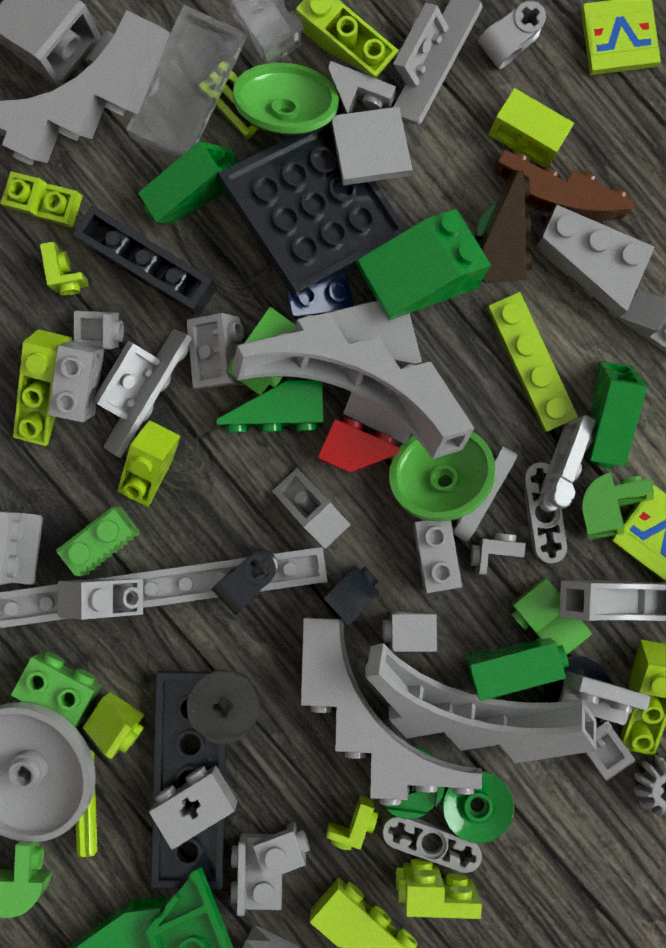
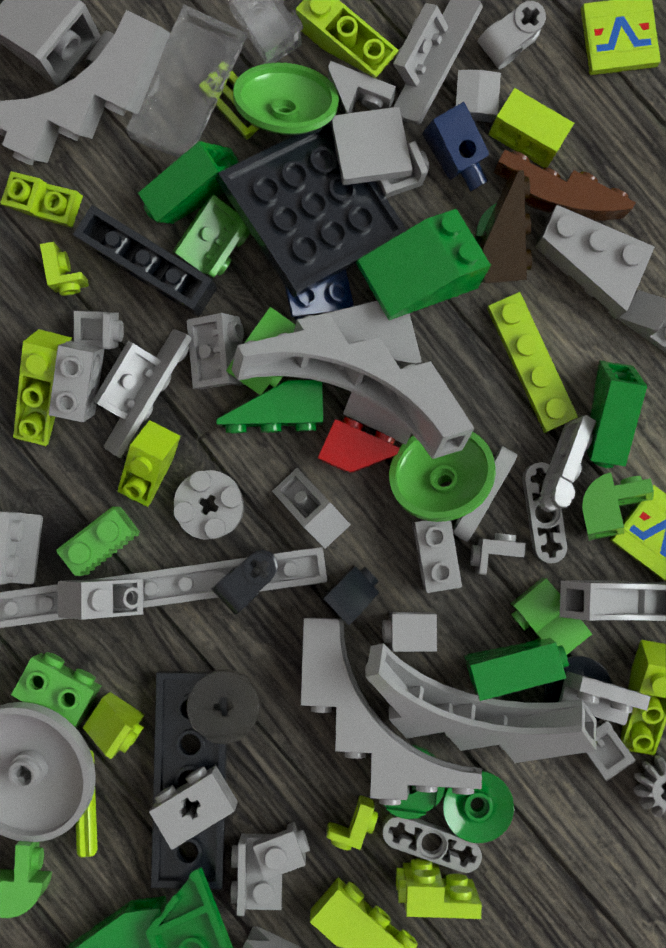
(189, 510): none -> light grey plate
(212, 238): none -> bright green bracket
(420, 169): none -> light grey bracket
(454, 133): none -> dark blue torso
(480, 93): none -> light grey piece

